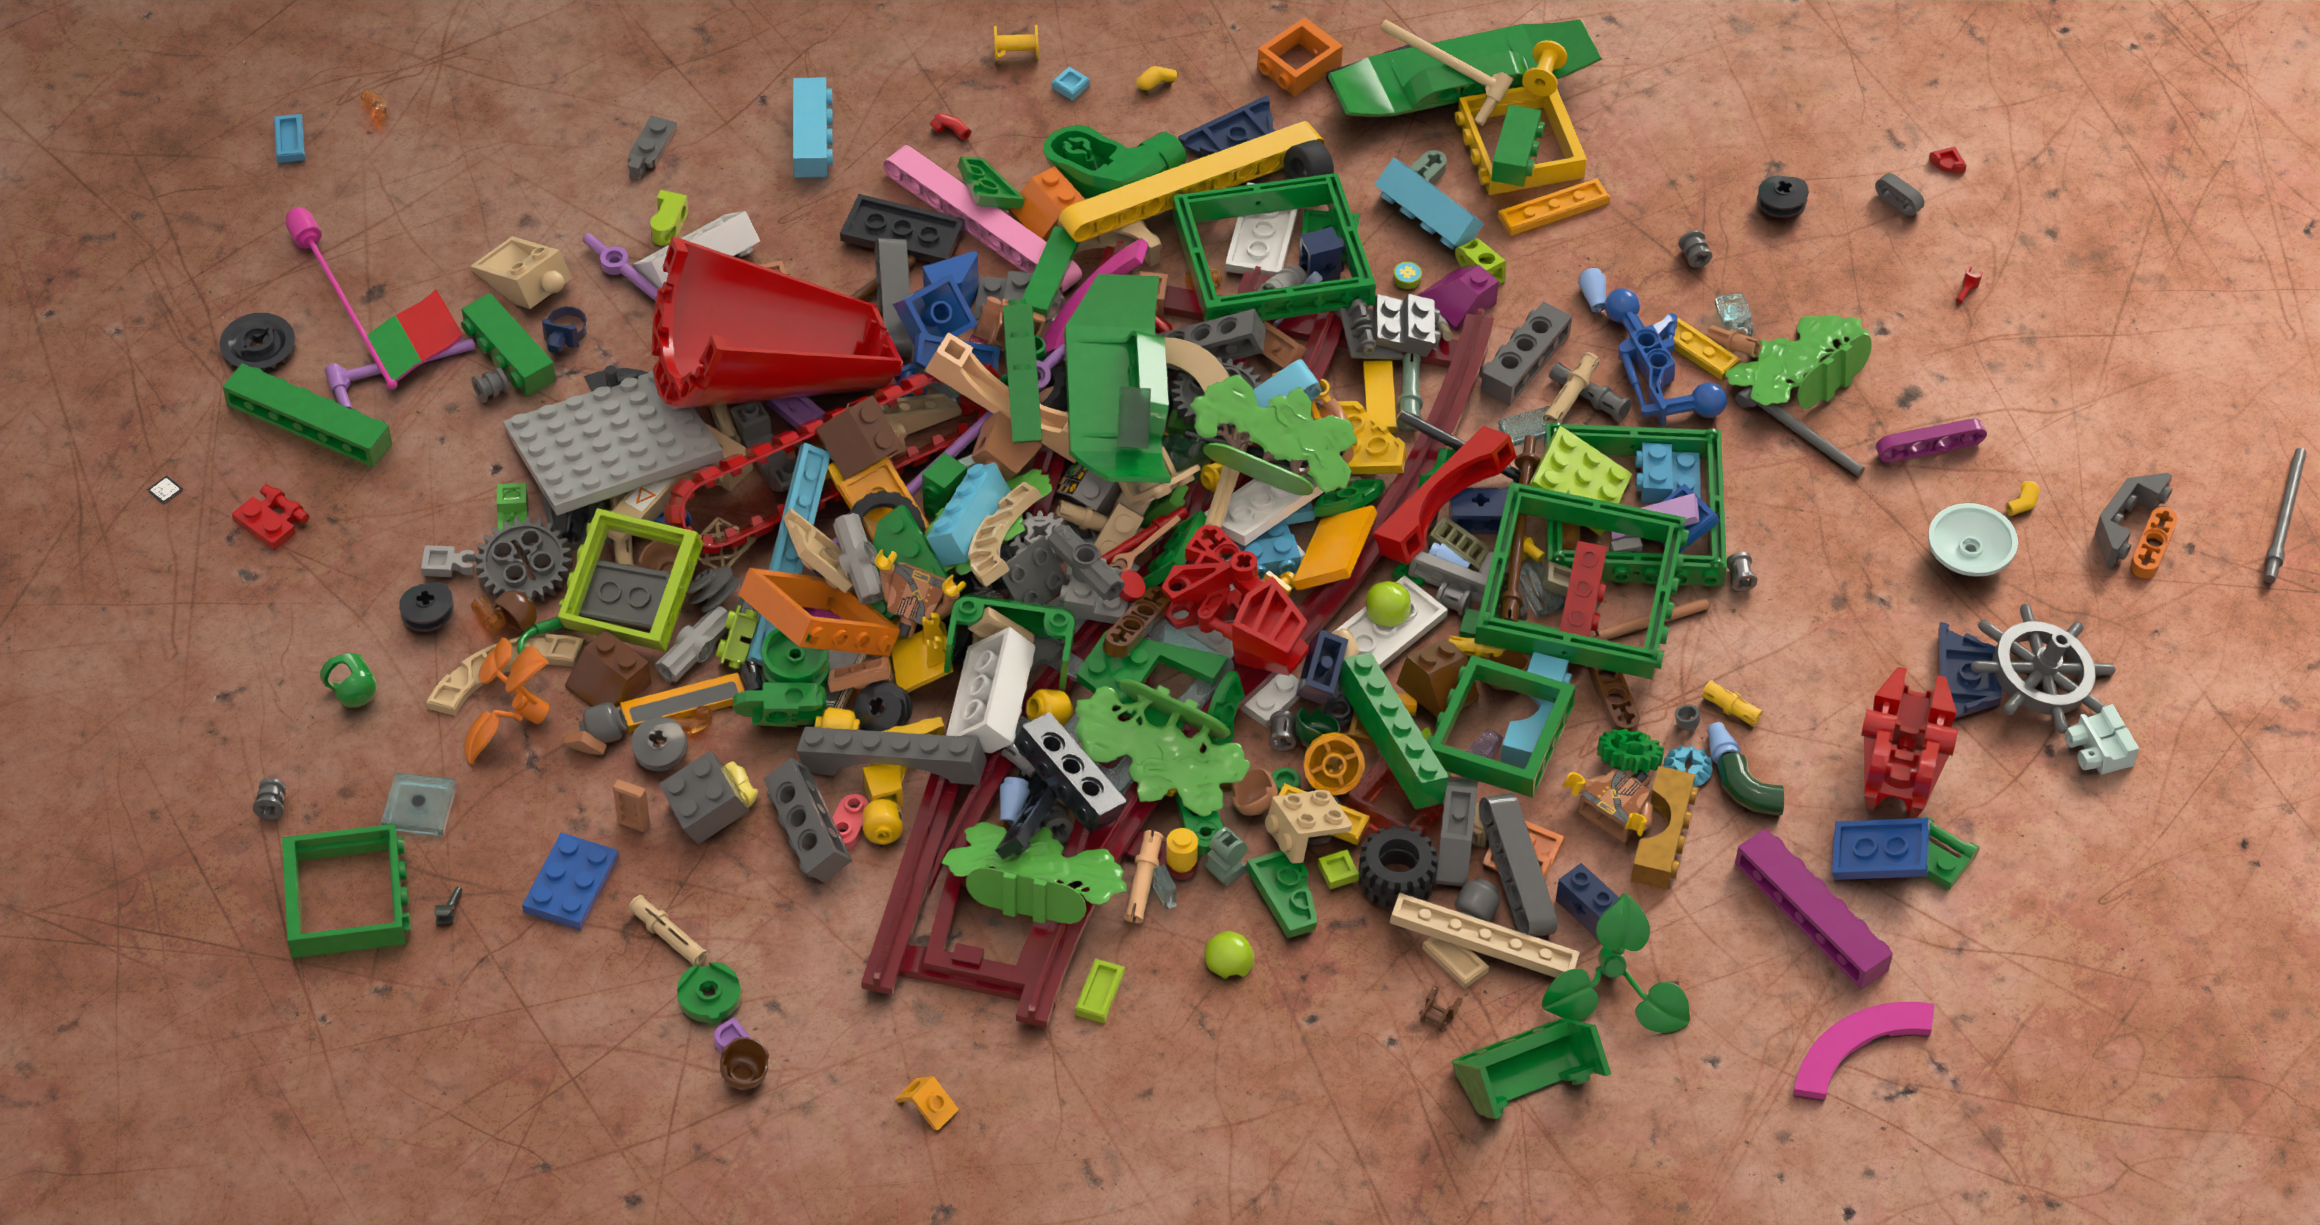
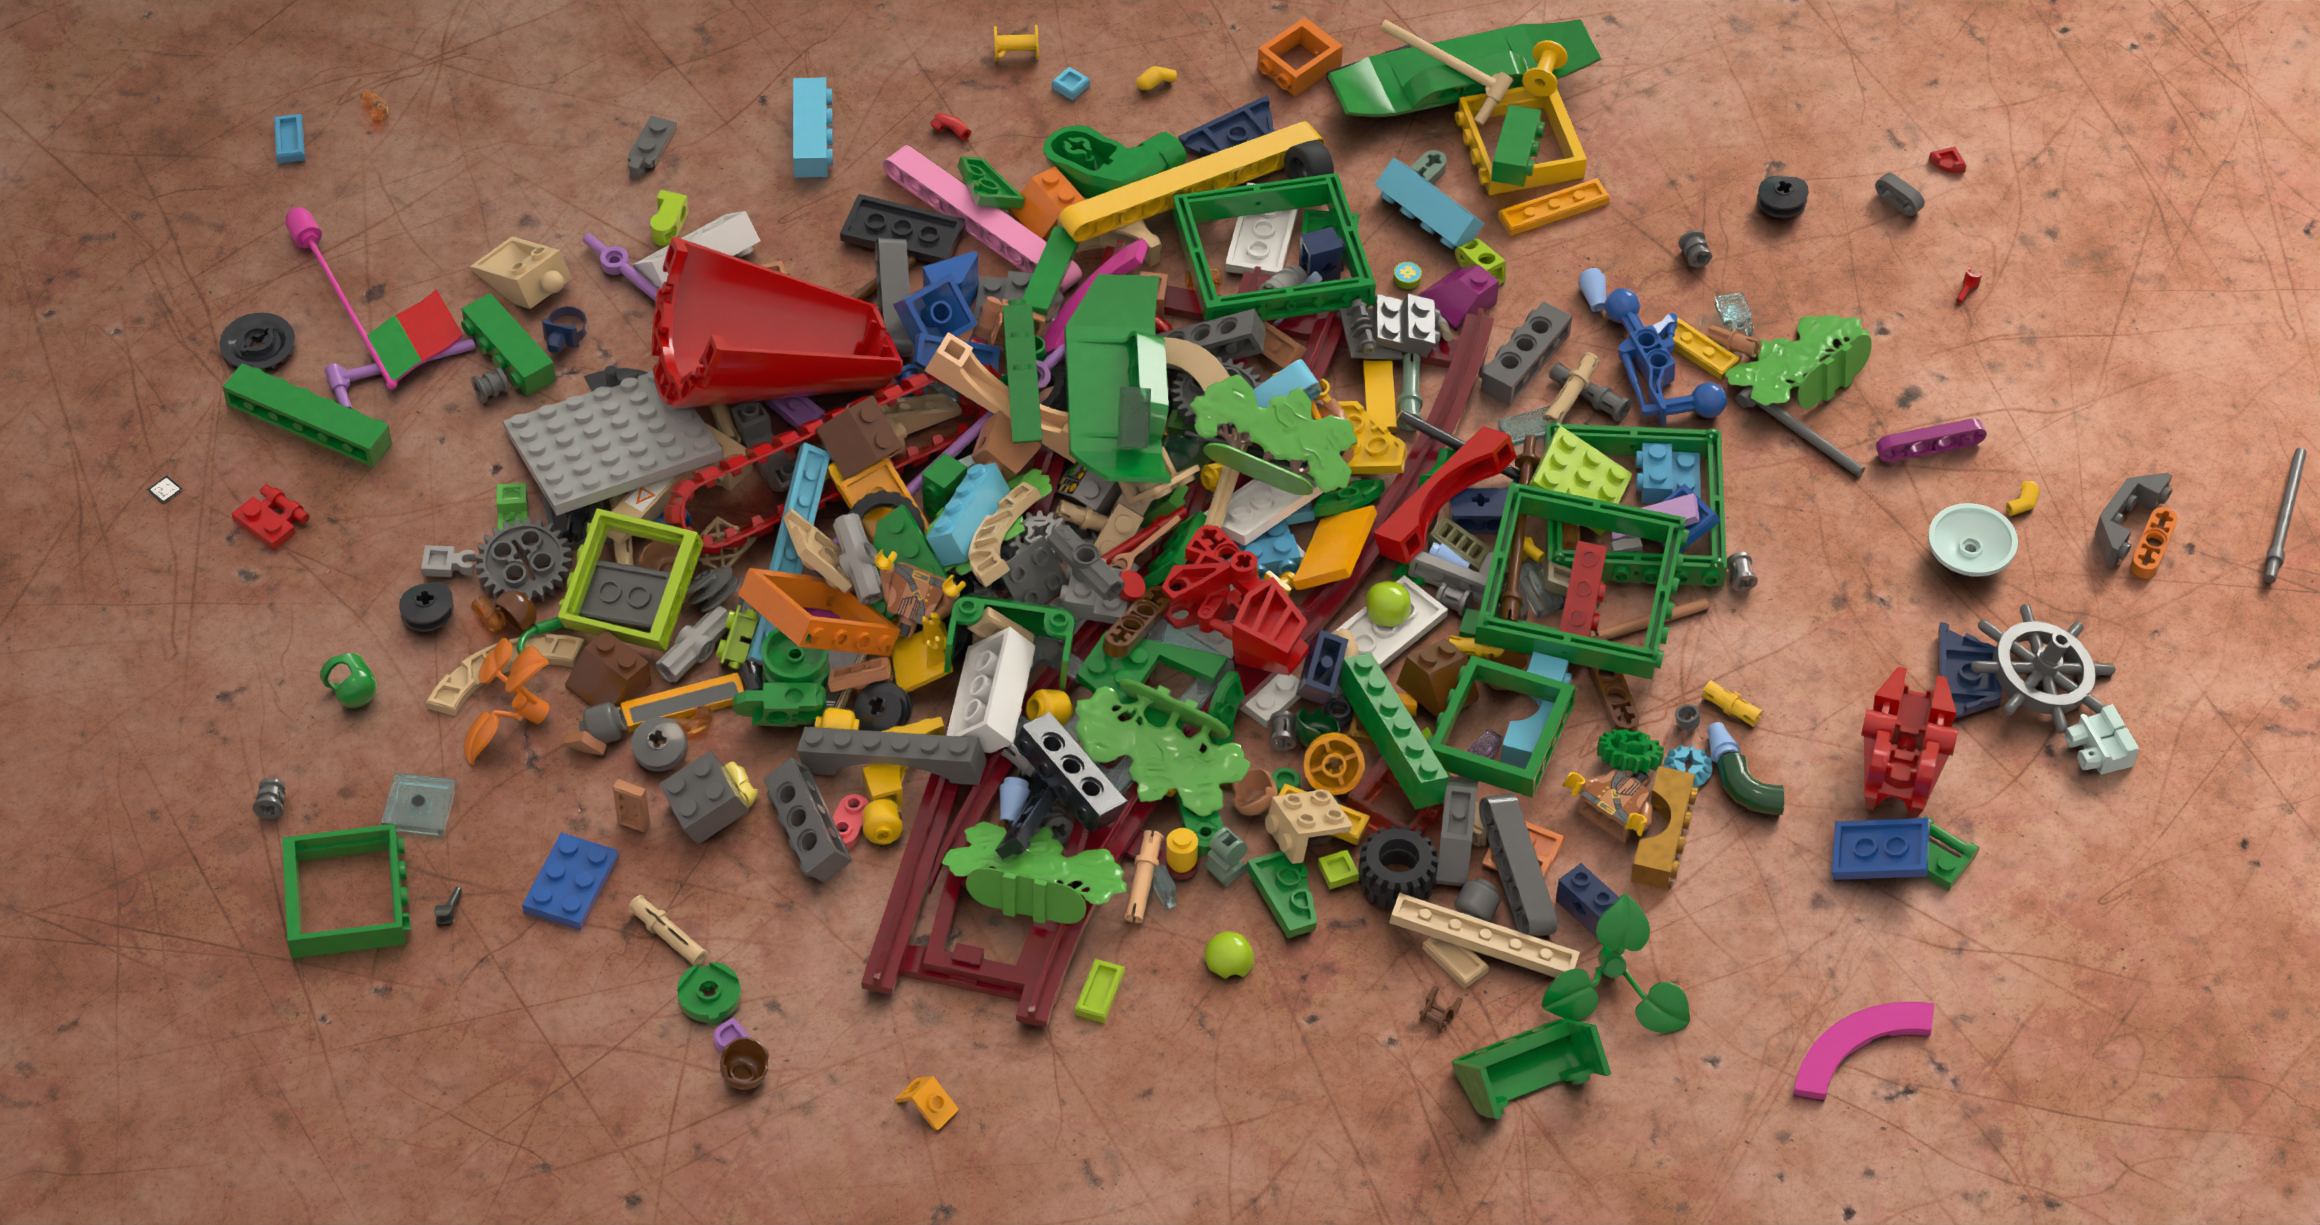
(1814, 908): magenta brick -> none

